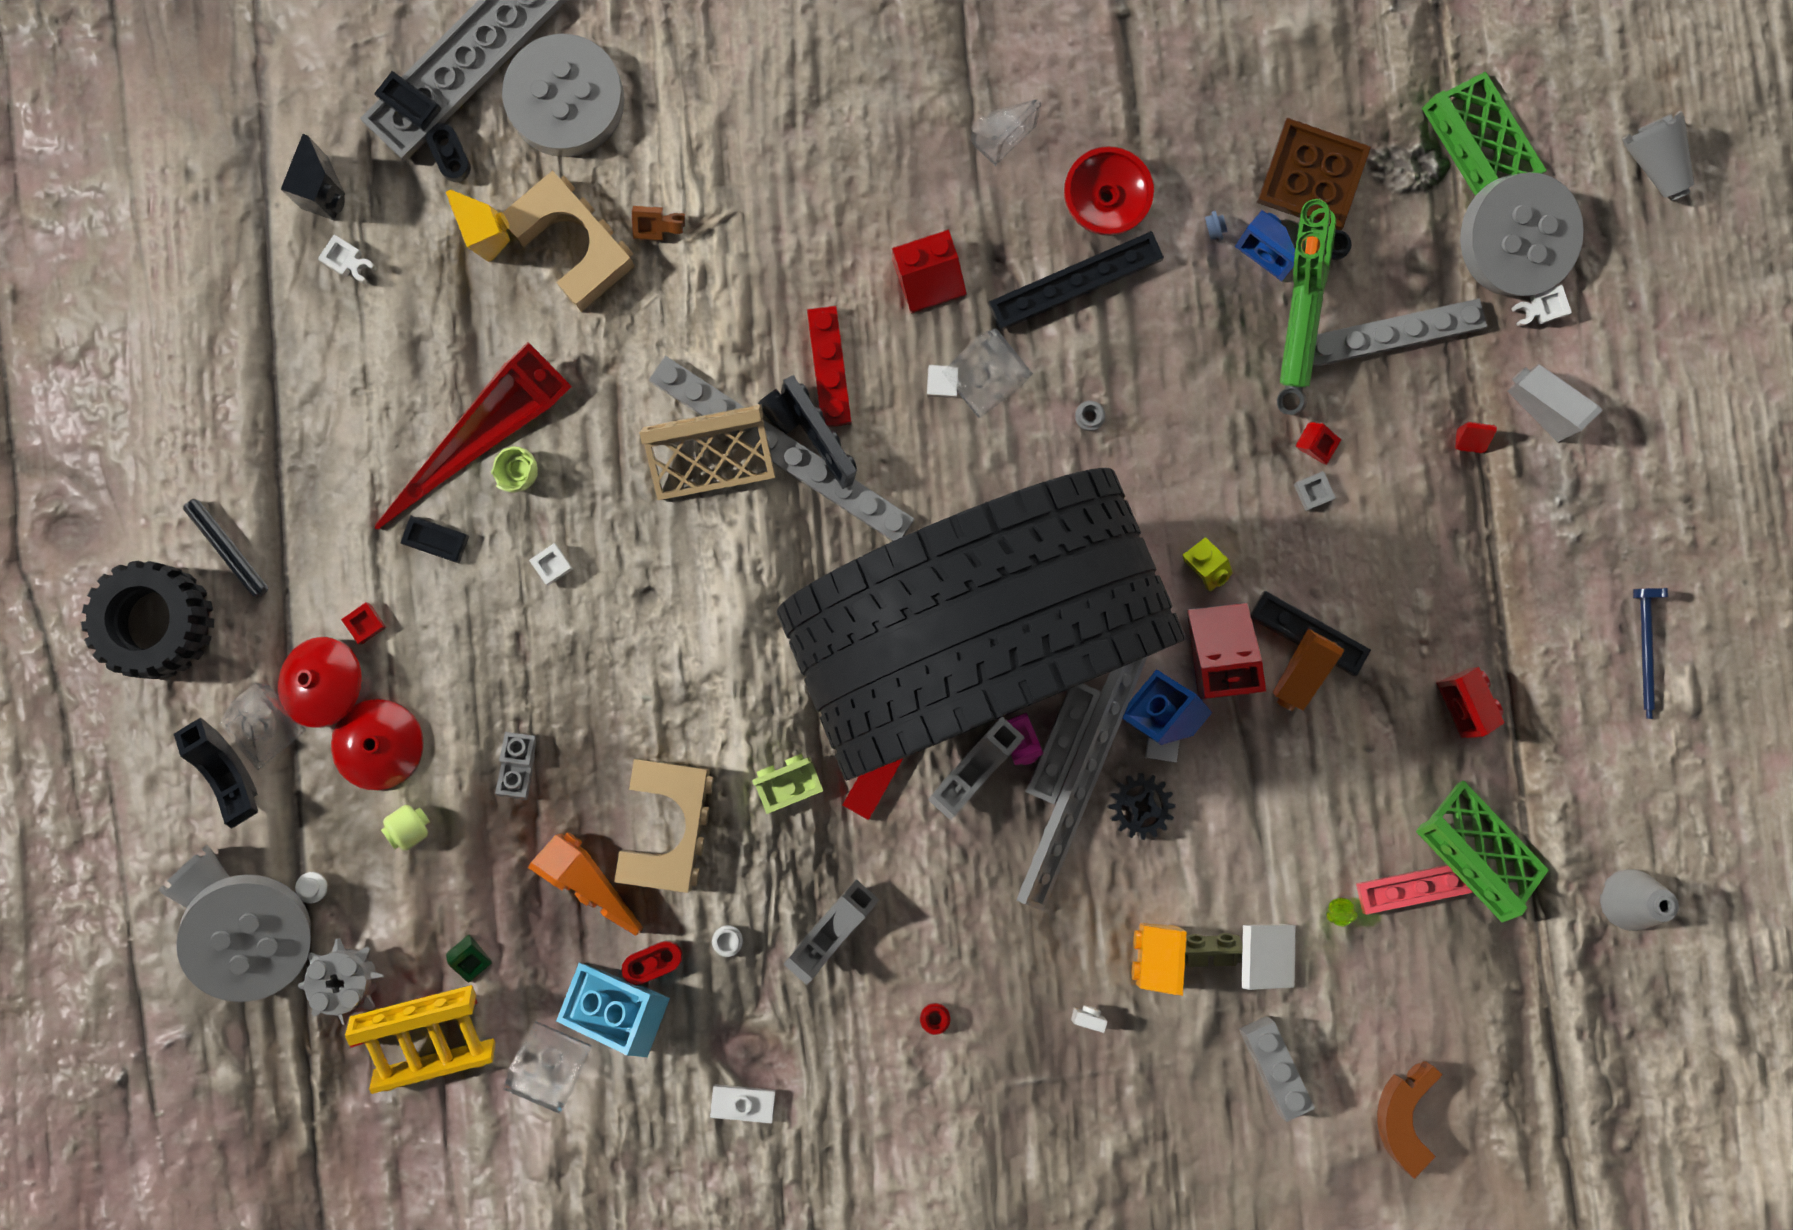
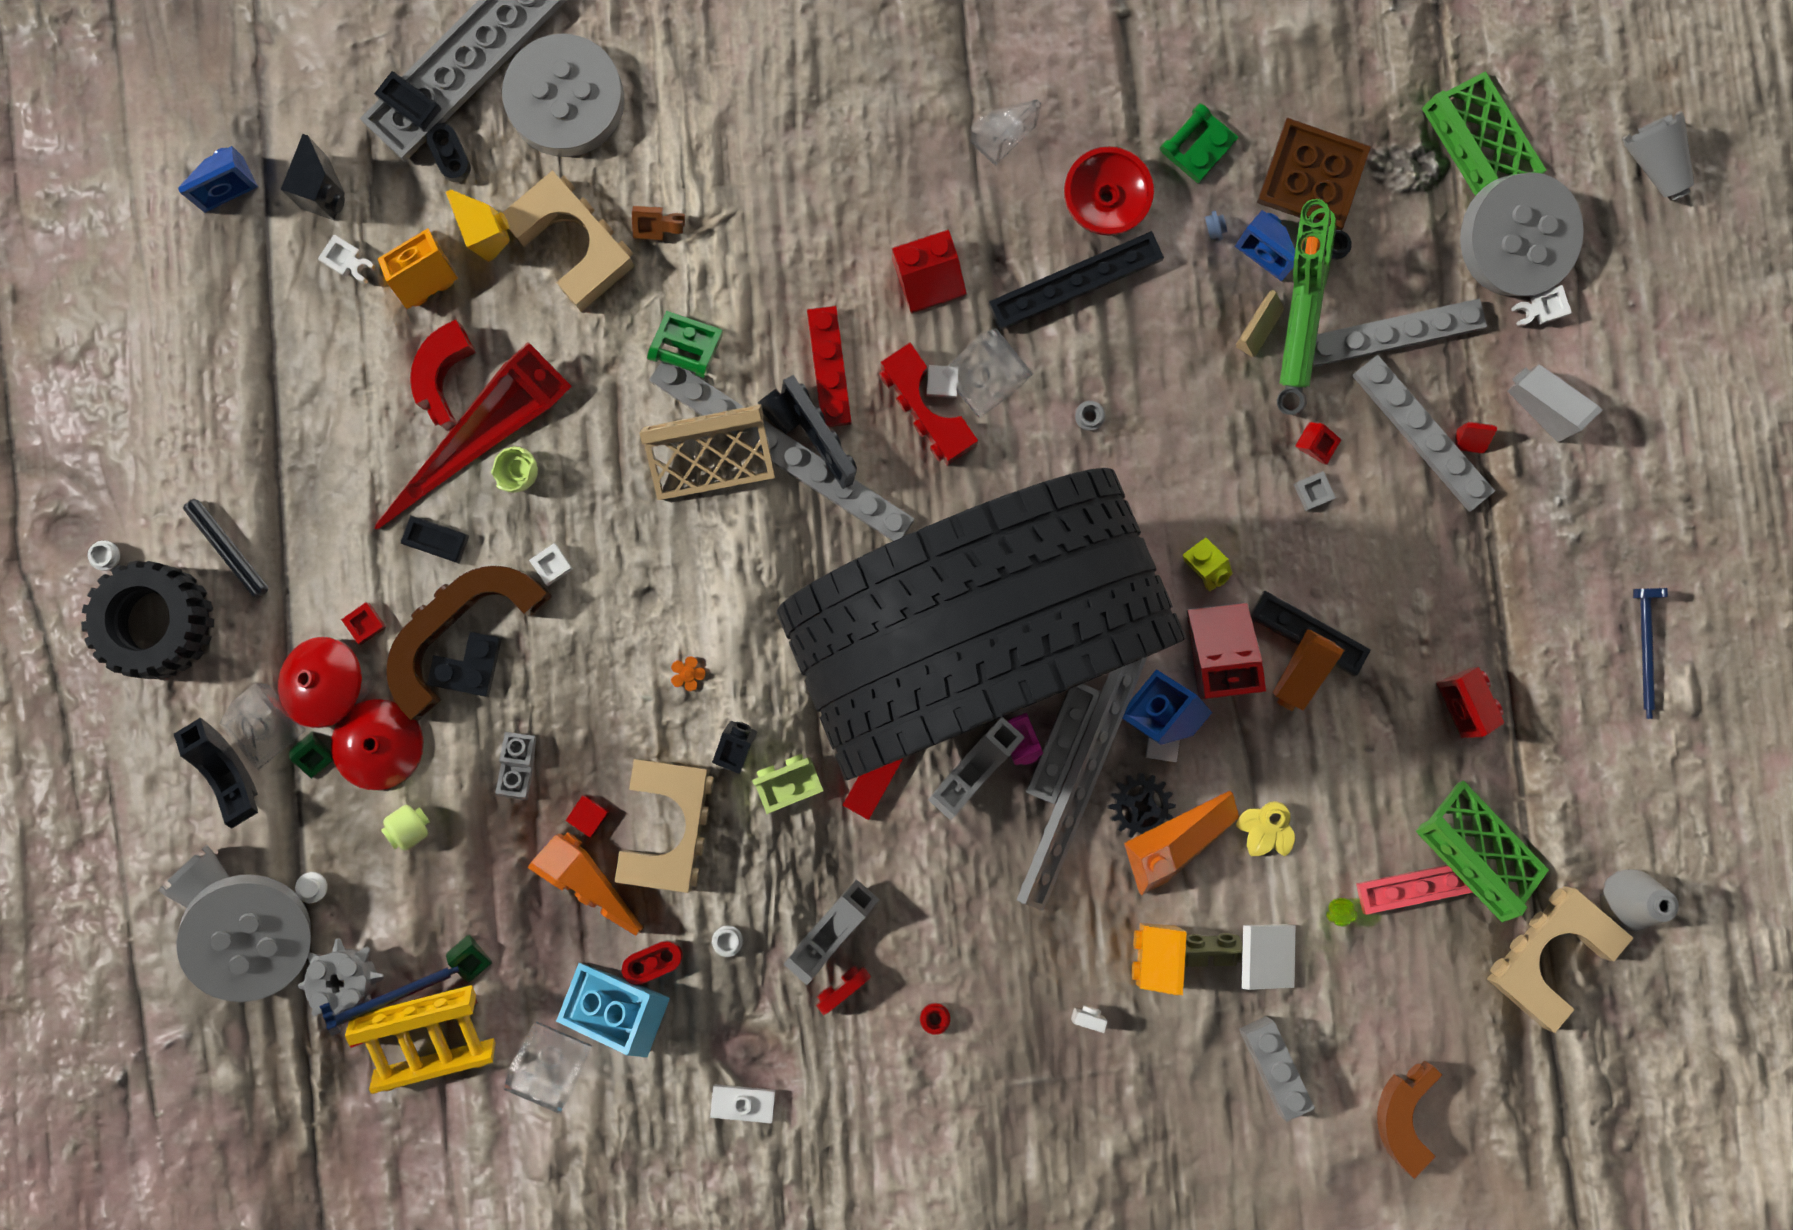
(103, 555): none -> white plate
(218, 180): none -> blue slope
(310, 755): none -> dark green slope
(334, 1021): none -> dark blue piece
(417, 269): none -> light orange slope
(430, 365): none -> red arch
(431, 621): none -> reddish brown arch
(474, 673): none -> black plate
(587, 816): none -> red tile
(687, 673): none -> orange plant
(688, 336): none -> green plate
(734, 746): none -> black bracket
(852, 980): none -> red plate
(949, 436): none -> red arch
(1174, 844): none -> orange wedge
(1206, 150): none -> green plate
(1261, 324): none -> tan slope
(1265, 834): none -> light yellow plate
(1423, 433): none -> light grey plate
(1519, 972): none -> tan arch

